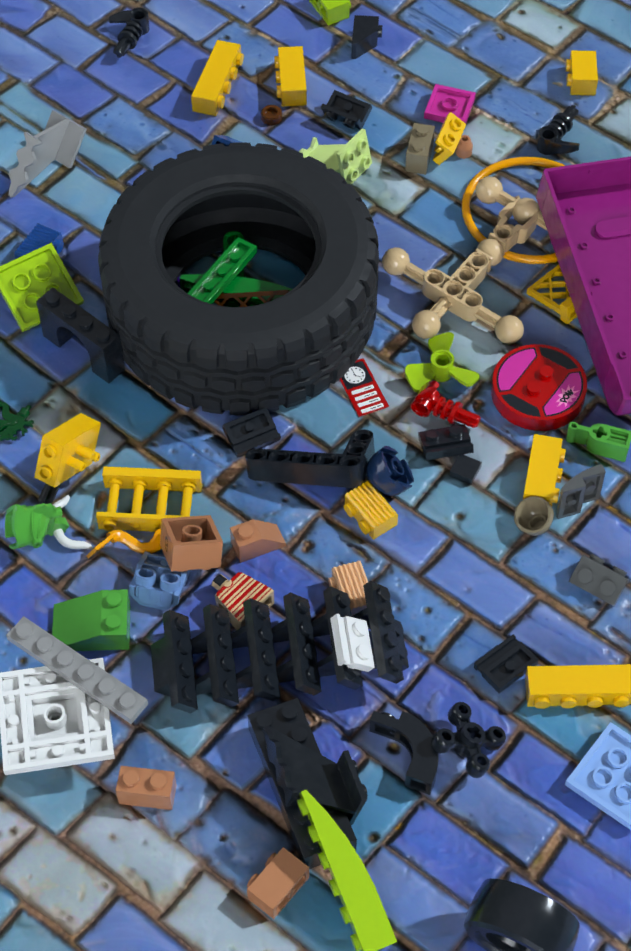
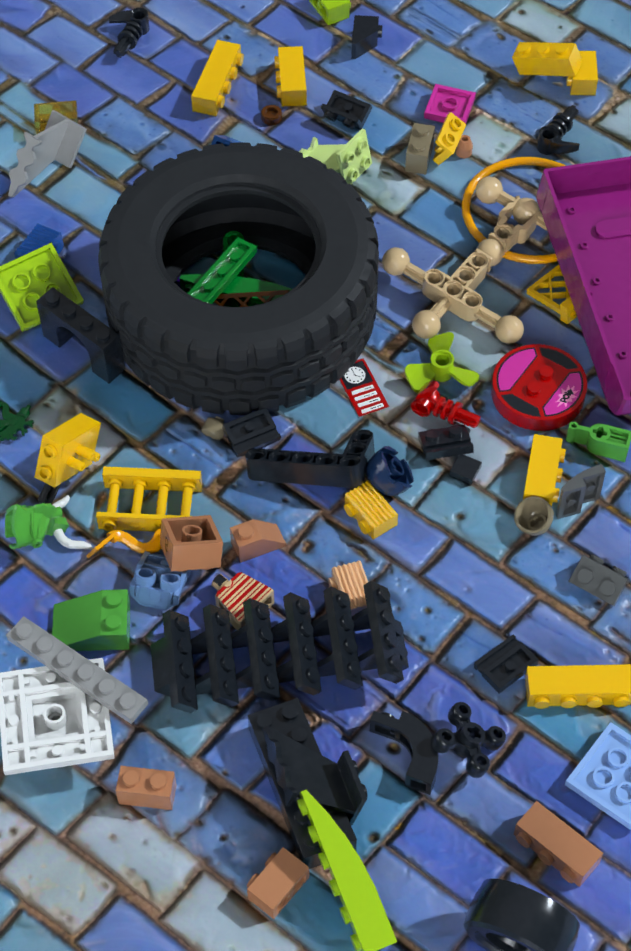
(43, 111): none -> clear yellow brick
(213, 428): none -> dark tan piece
(352, 643): white plate -> none
(547, 59): none -> yellow brick
(557, 844): none -> nougat brick

